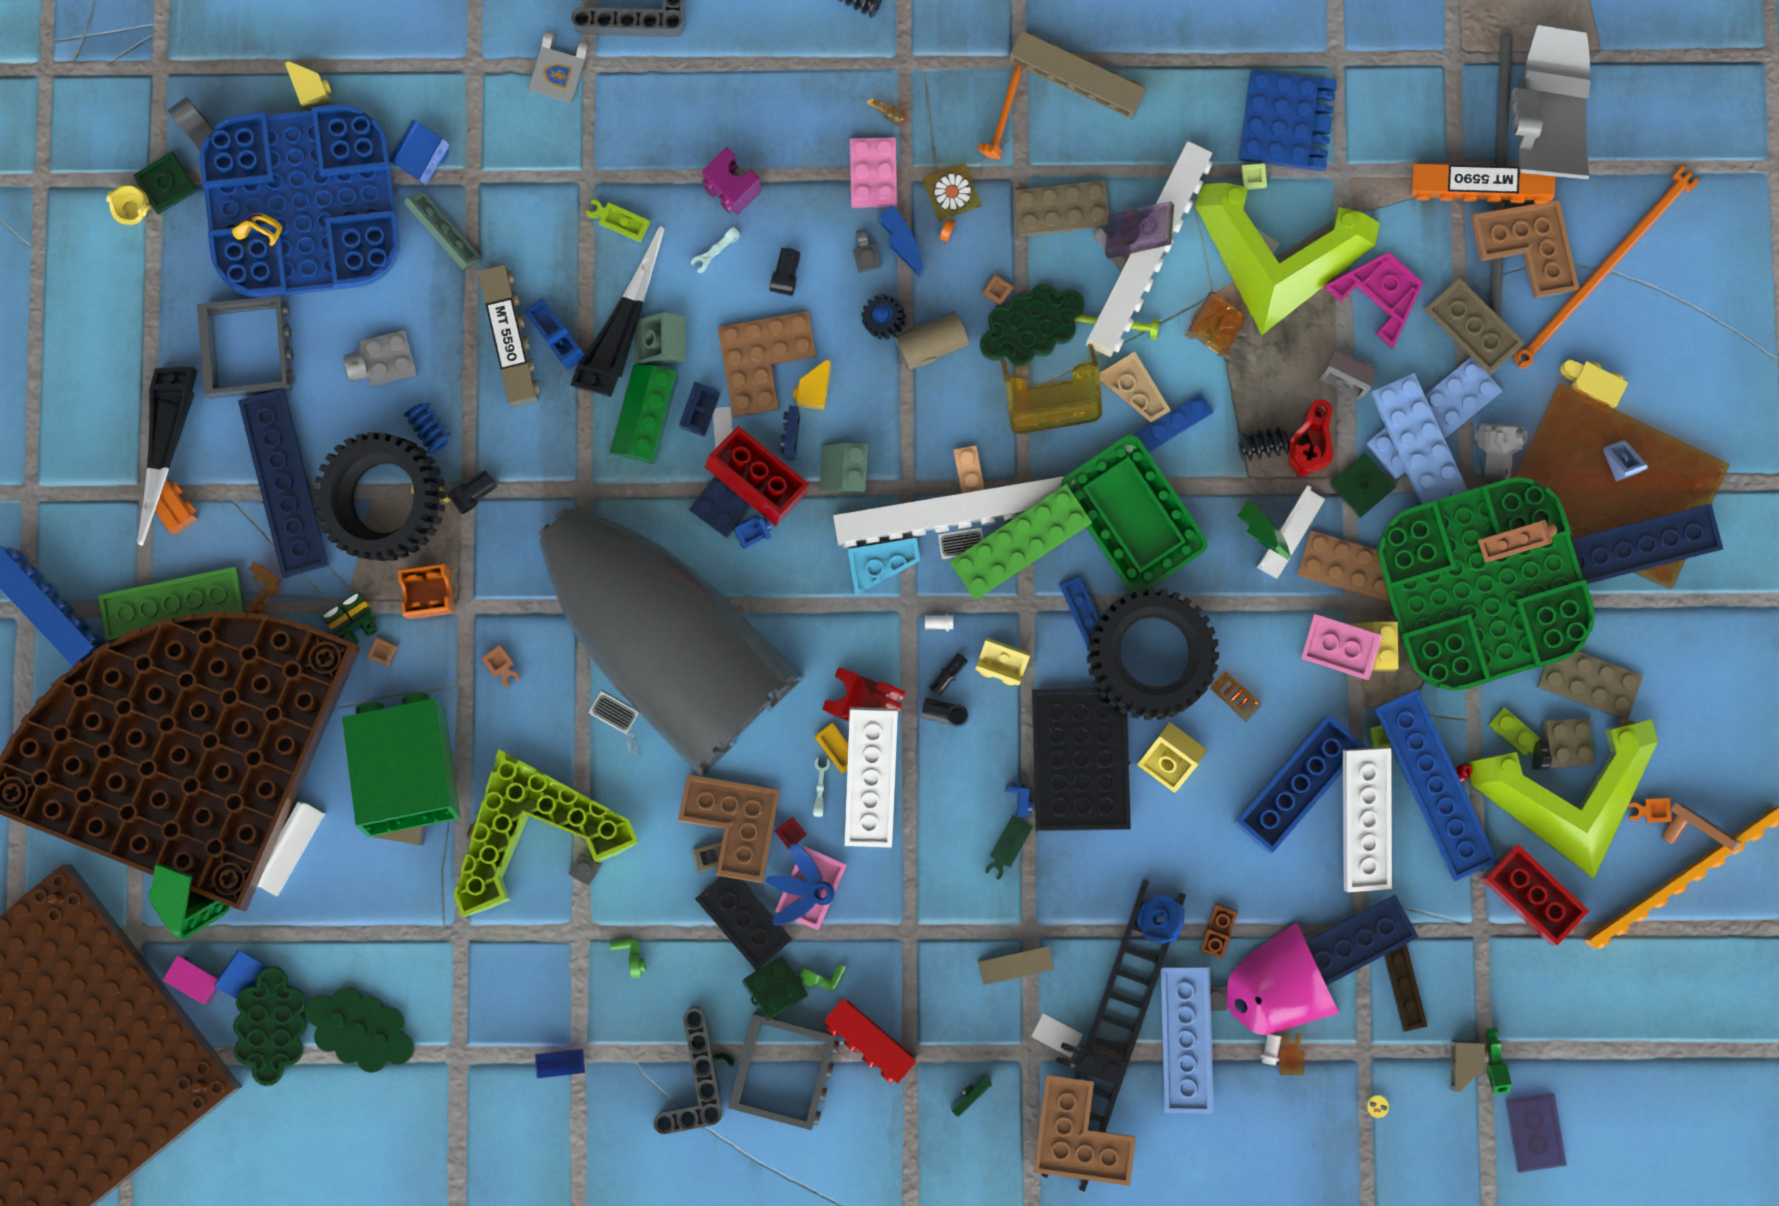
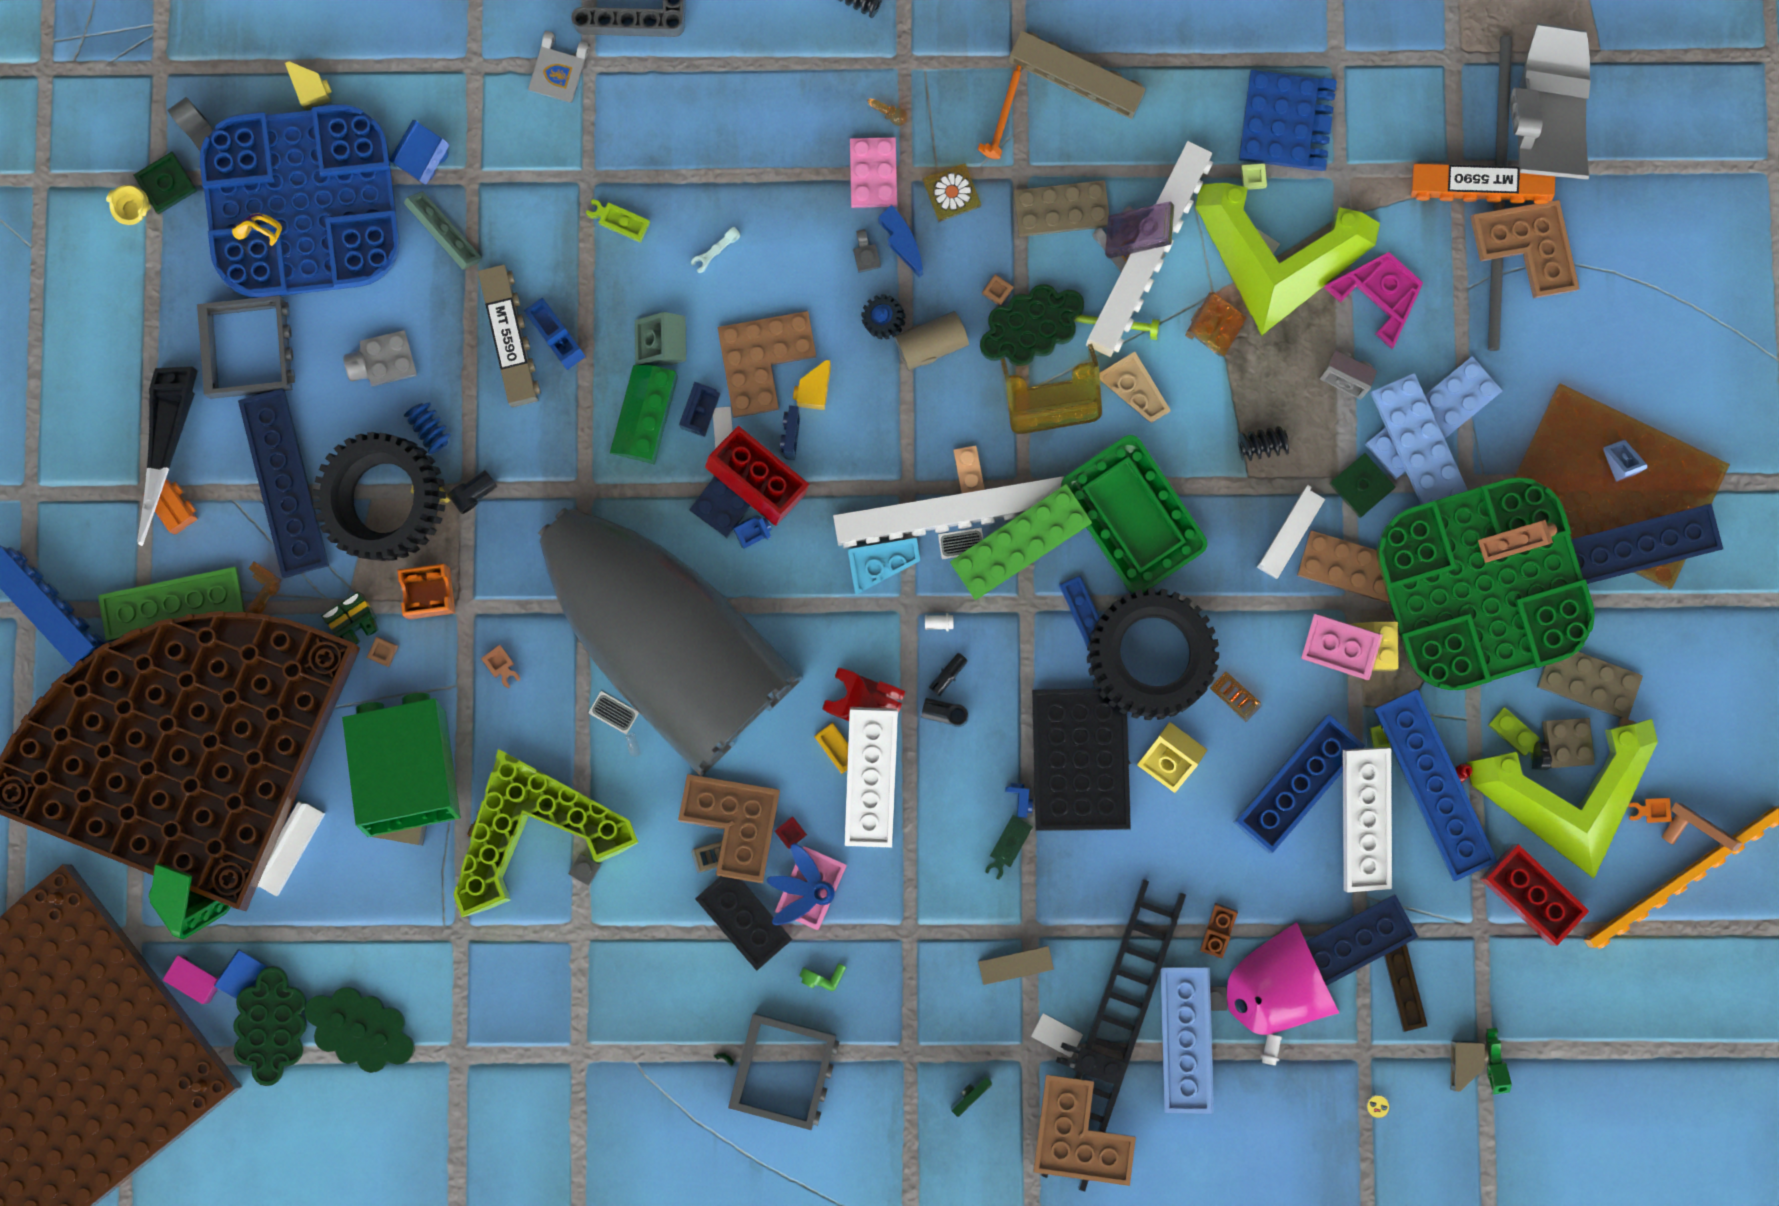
(559, 1063): clear blue plate -> none
(608, 354): black plate -> none
(636, 964): bright green plate -> none
(700, 1078): dark grey beam -> none
(733, 191): magenta piece -> none
(774, 988): dark green plate -> none
(784, 279): black piece -> none
(819, 805): light aqua piece -> none
(844, 468): sand green slope -> none
(871, 1040): red brick -> none
(947, 230): orange tile -> none
(1002, 662): light yellow bracket -> none
(1173, 923): blue plate -> none
(1174, 422): blue plate -> none
(1264, 530): green slope -> none
(1291, 1059): clear orange plate -> none
(1319, 435): red piece -> none
(1474, 326): dark tan plate -> none
(1499, 443): light grey piece -> none
(1535, 1132): clear purple tile -> none
(1594, 381): light yellow hinge -> none
(1681, 183): orange hinge -> none

